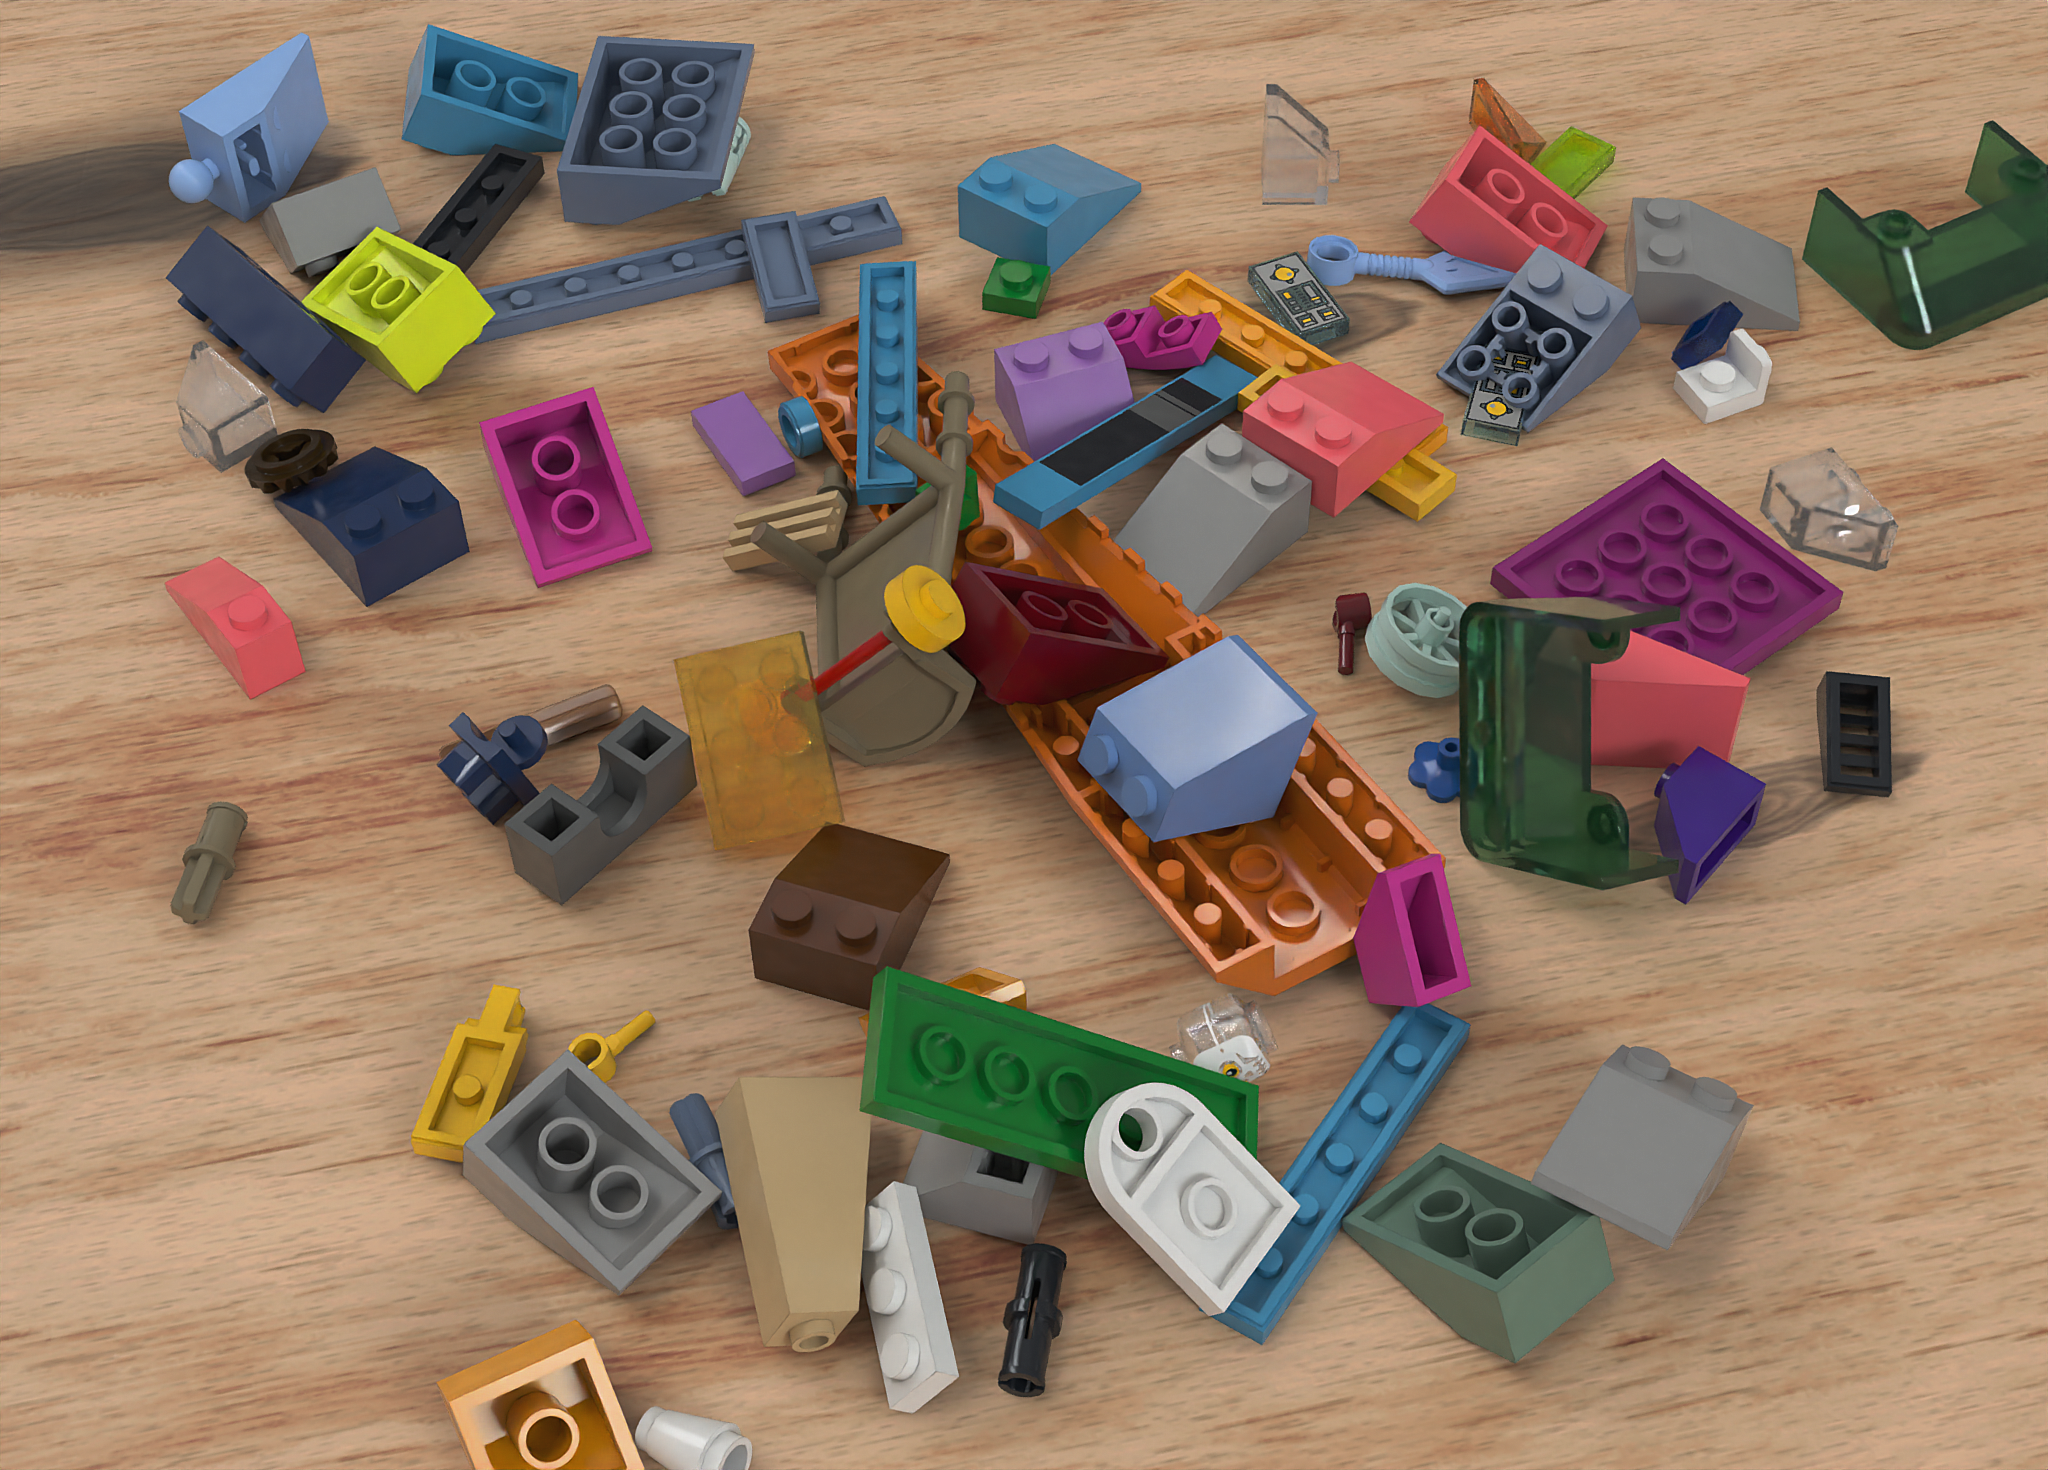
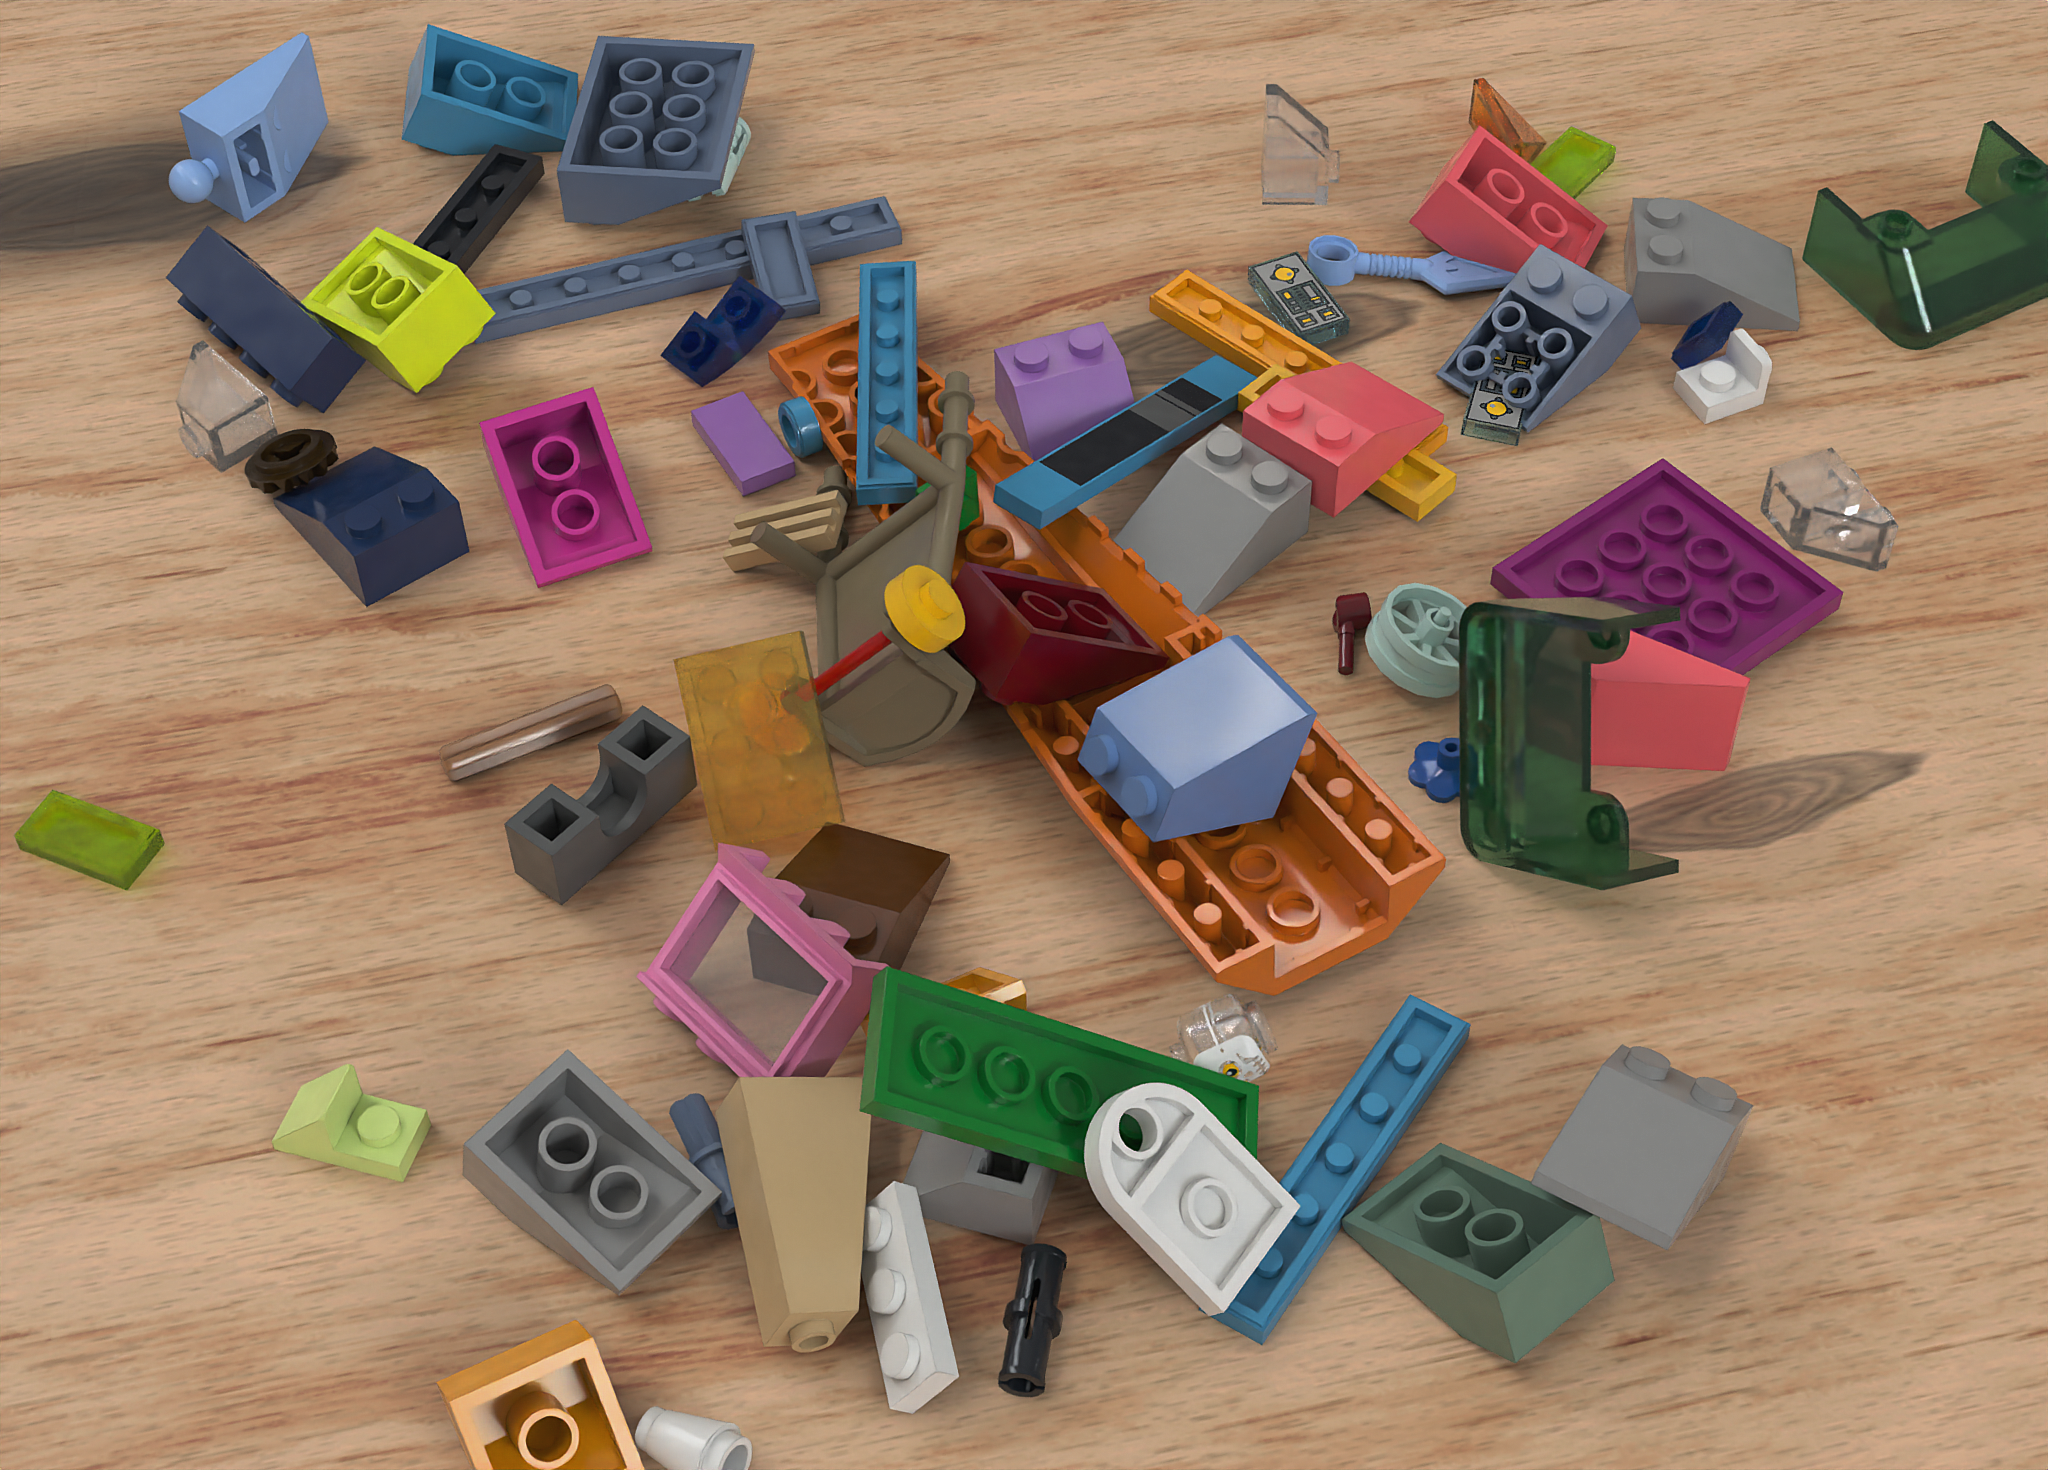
(89, 839): none -> clear neon green tile
(209, 862): dark tan axle -> none
(239, 625): coral slope -> none
(328, 221): light grey slope -> none
(352, 1129): none -> yellowish green slope
(473, 1077): yellow hinge -> none
(491, 770): dark blue hips -> none
(593, 1044): yellow hand -> none
(733, 328): none -> clear blue slope
(760, 974): none -> window
(1016, 288): green plate -> none
(1040, 204): dark azure slope -> none
(1161, 345): dark pink slope -> none
(1410, 937): dark pink slope -> none
(1703, 816): dark purple slope -> none
(1855, 692): black slope -> none

